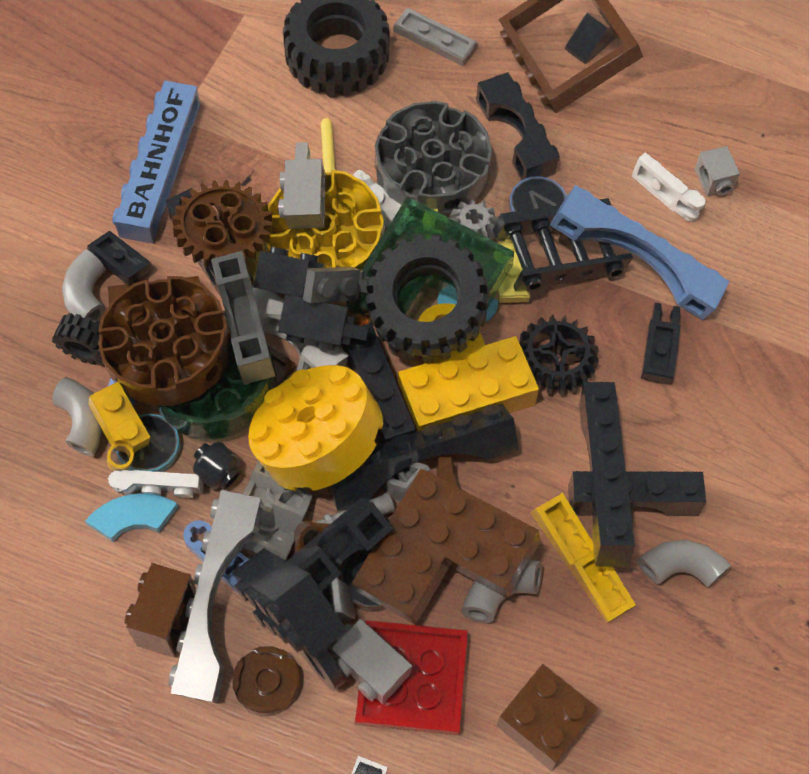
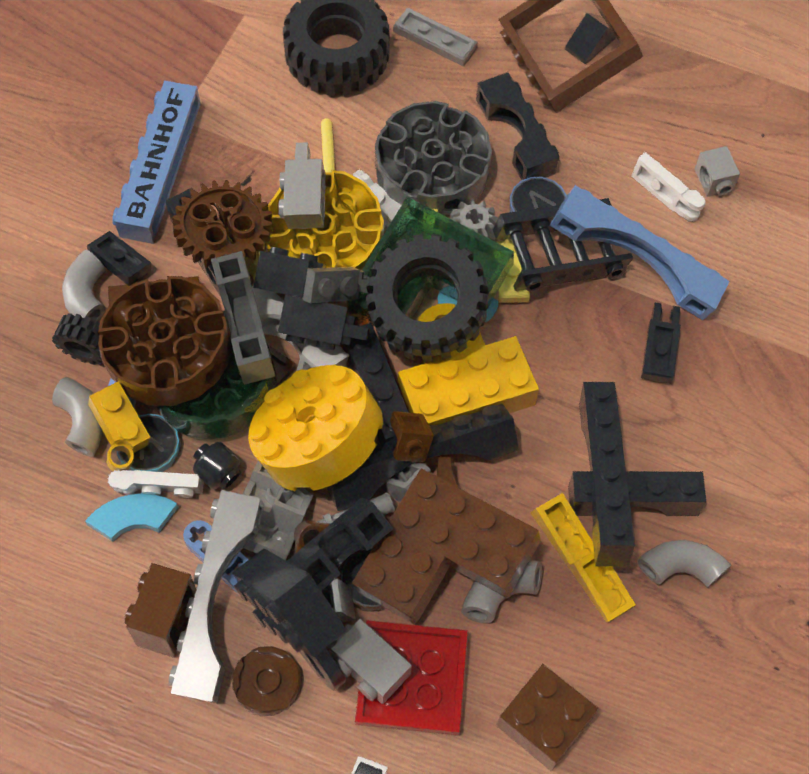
(413, 436): none -> reddish brown bracket
(569, 343): black gear -> none

